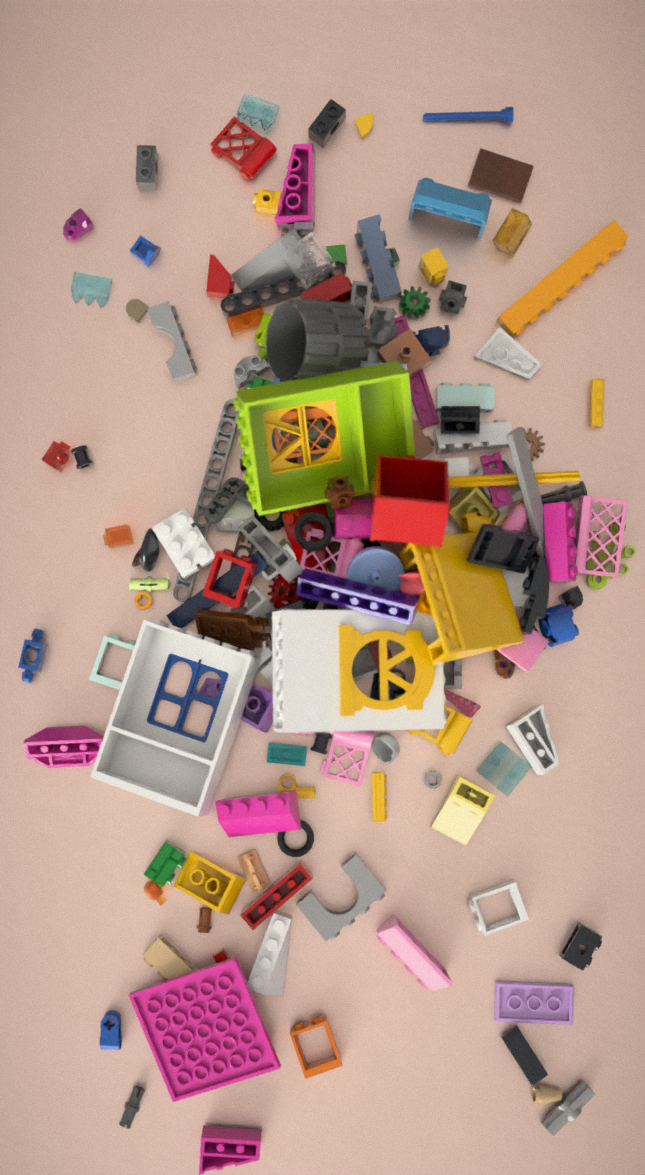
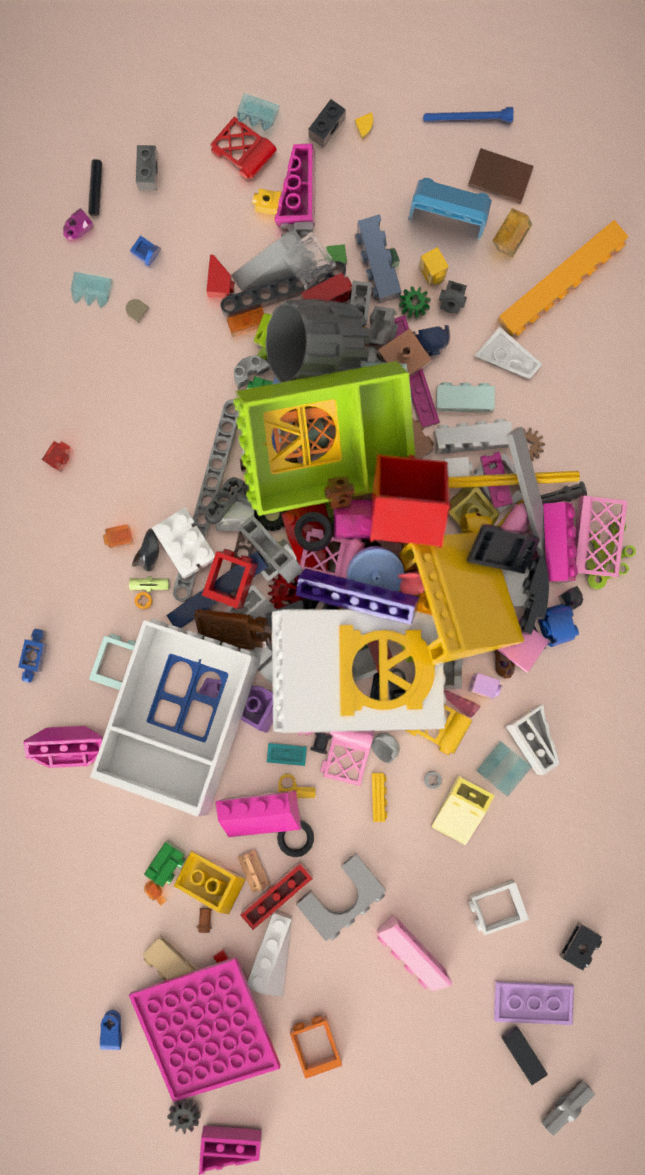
(81, 457): black bush -> none
(95, 187): none -> black axle
(132, 1107): dark grey pin -> none
(164, 320): light grey arch -> none
(184, 1123): none -> dark grey gear
(460, 419): black brick -> none
(484, 685): none -> lavender brick
(545, 1095): tan cone -> none
(597, 403): yellow piece -> none

